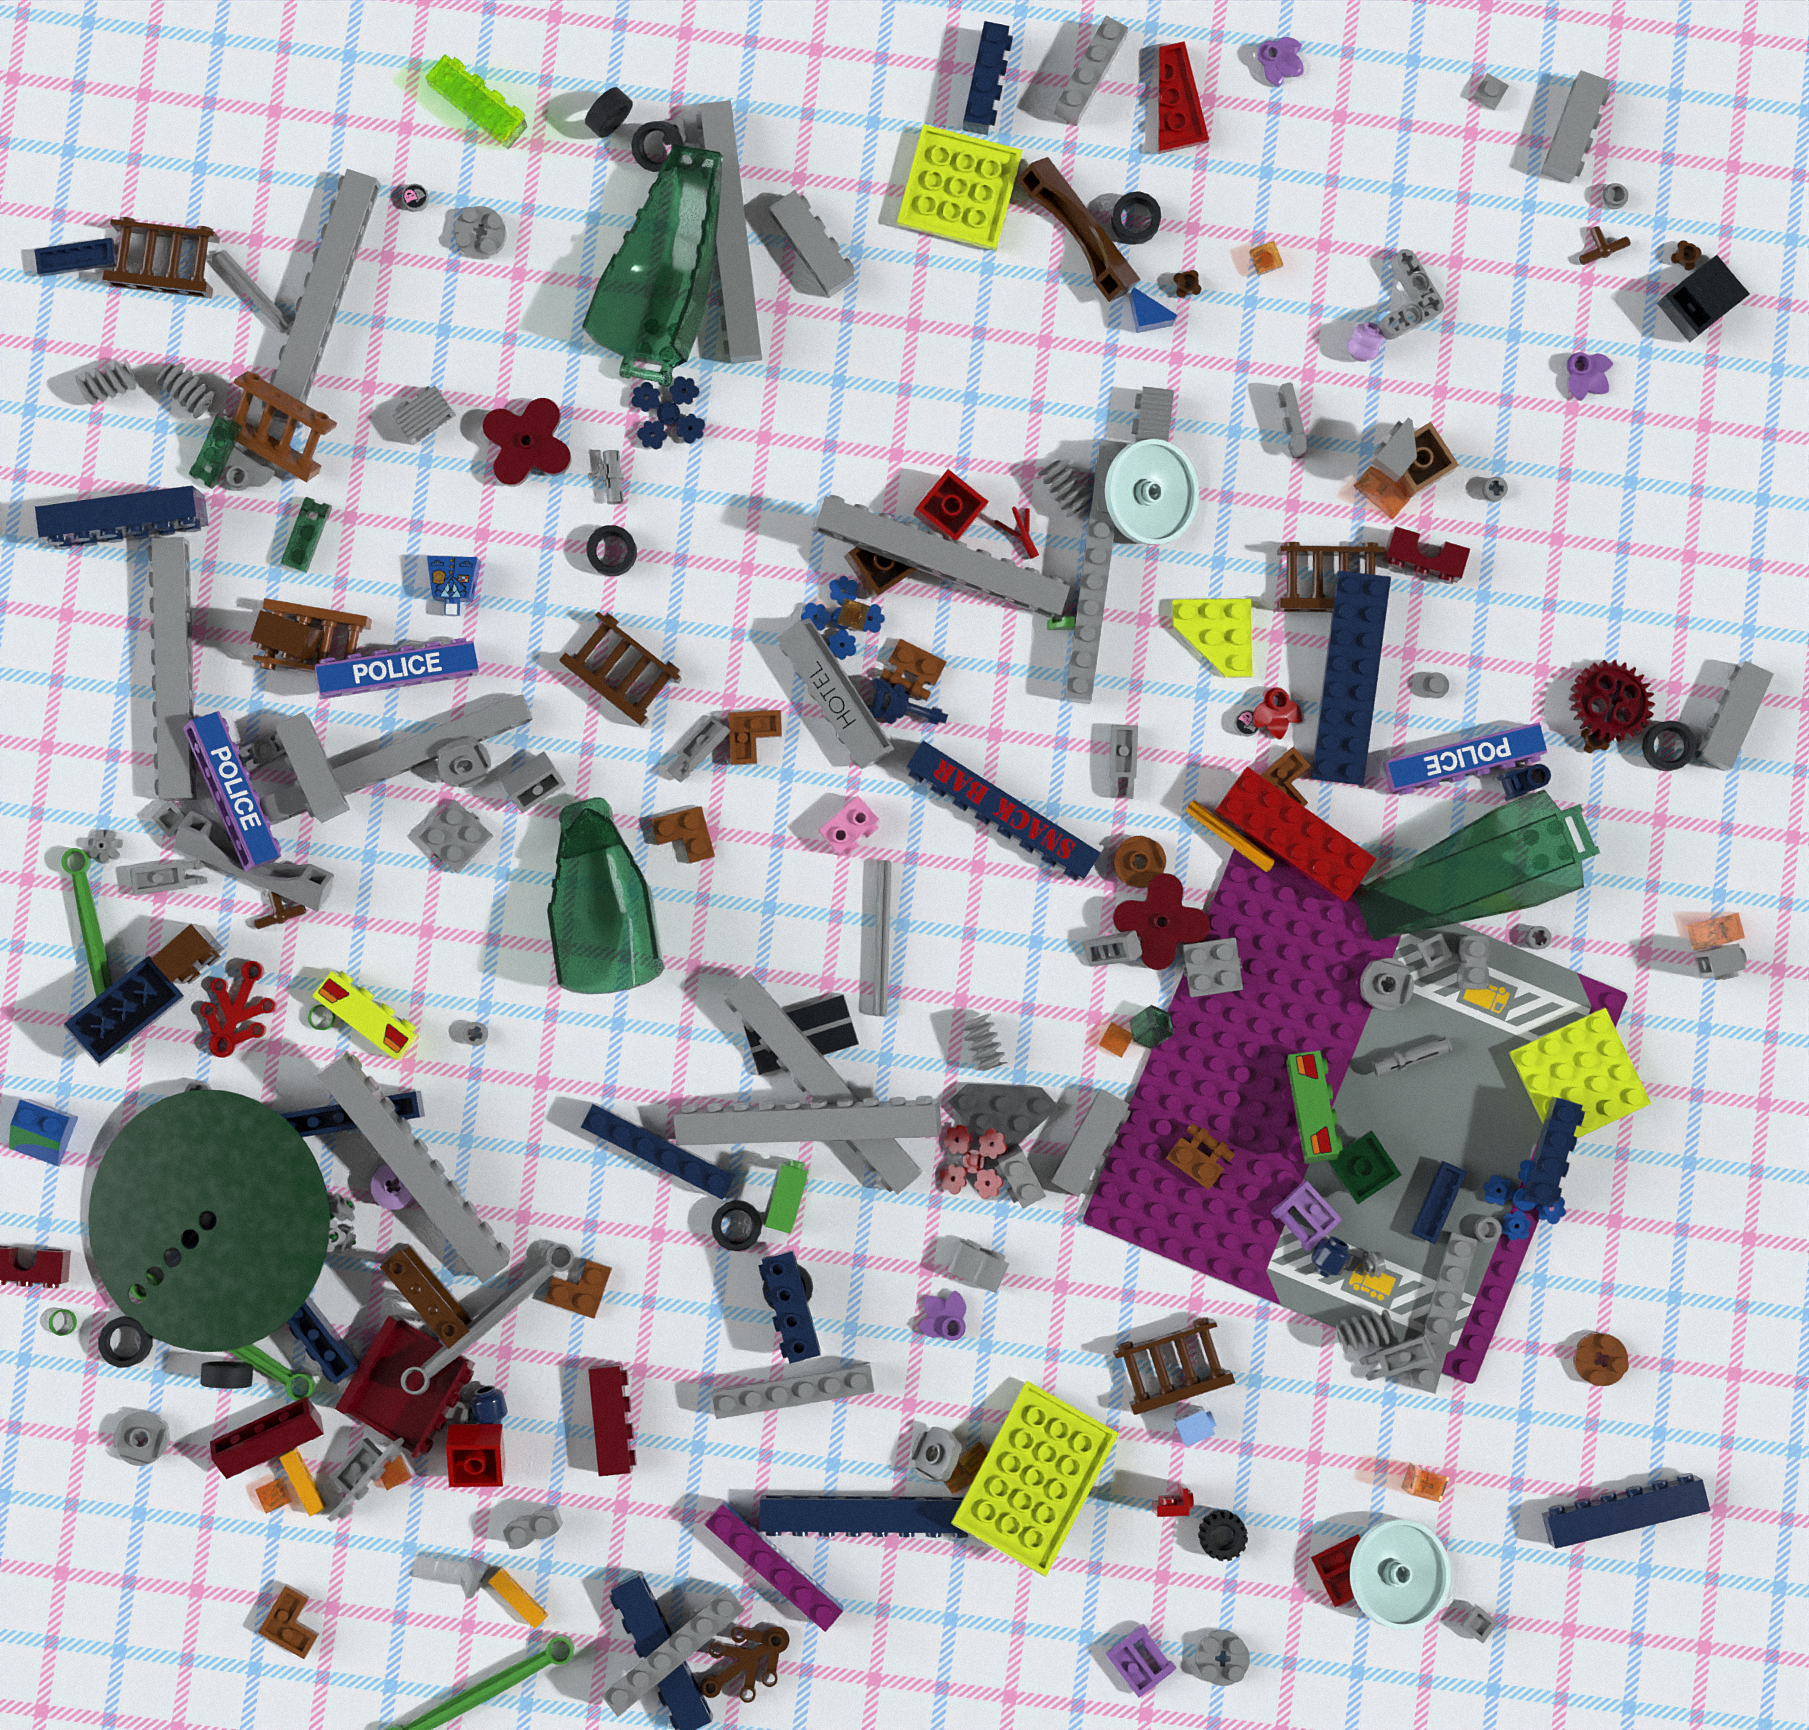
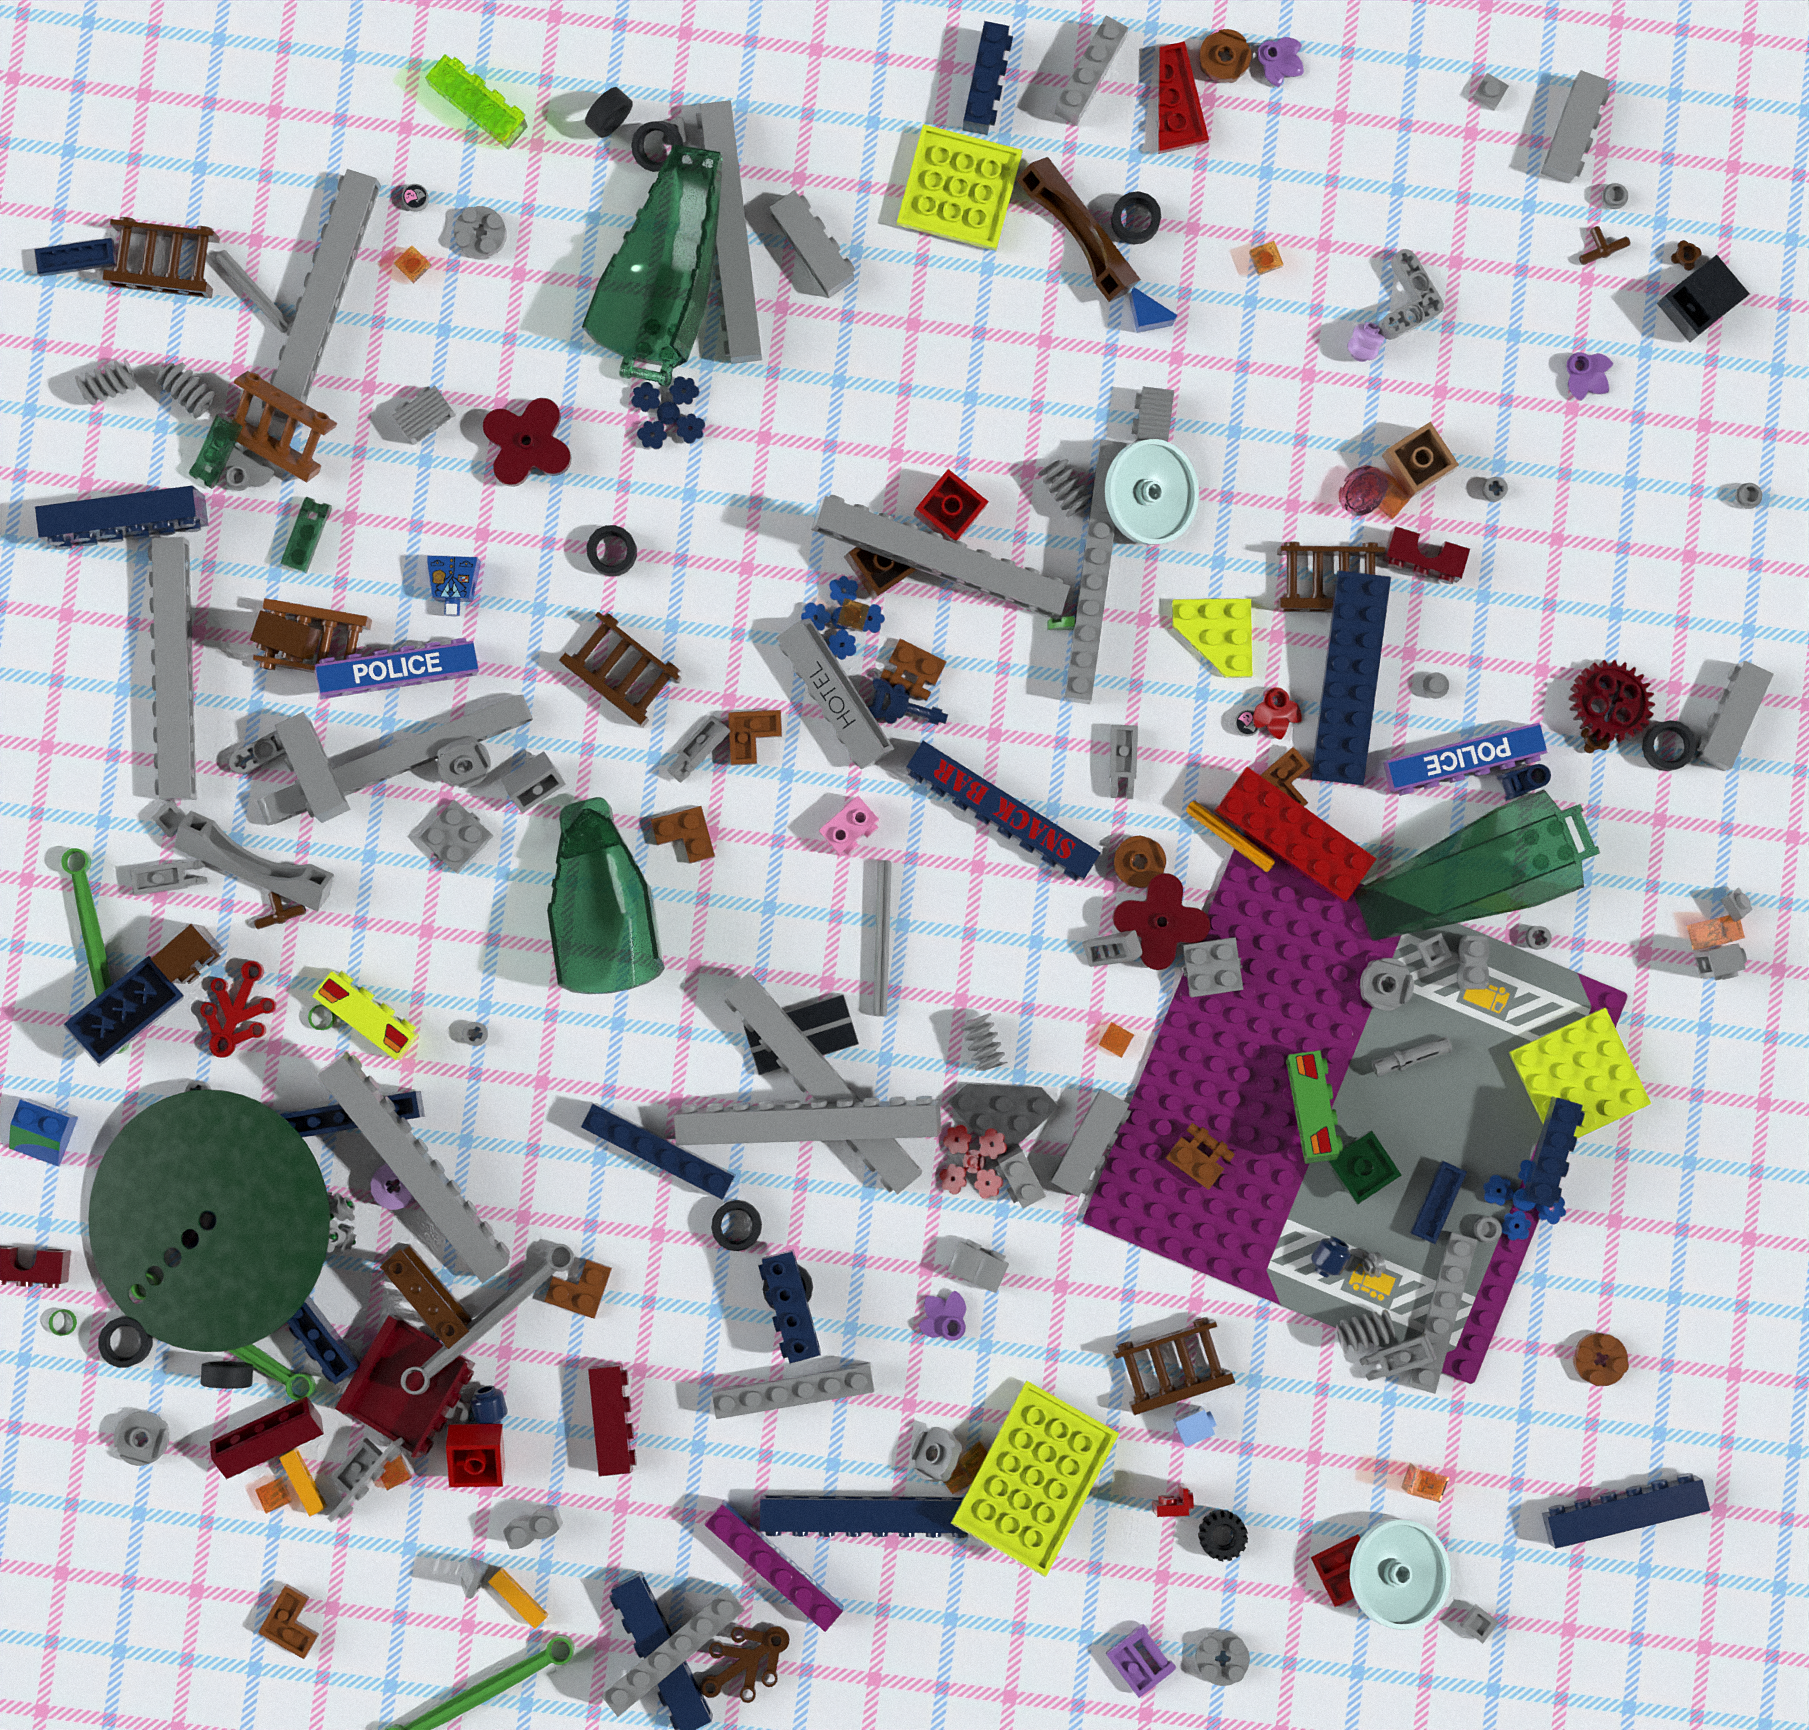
(109, 847): light grey plant -> none
(232, 791): brick -> none
(412, 264): none -> clear orange plate
(613, 477): light grey pin -> none
(787, 1196): bright green window -> none
(1024, 530): red plant -> none
(1151, 1027): clear green panel -> none
(1191, 277): reddish brown plate -> none
(1231, 69): none -> dark orange plate
(1292, 422): light grey hinge -> none
(1312, 1209): medium lavender plate -> none
(1363, 490): none -> clear pink tile
(1398, 453): light grey slope -> none
(1737, 904): none -> light grey plate
(1748, 495): none -> light grey plate

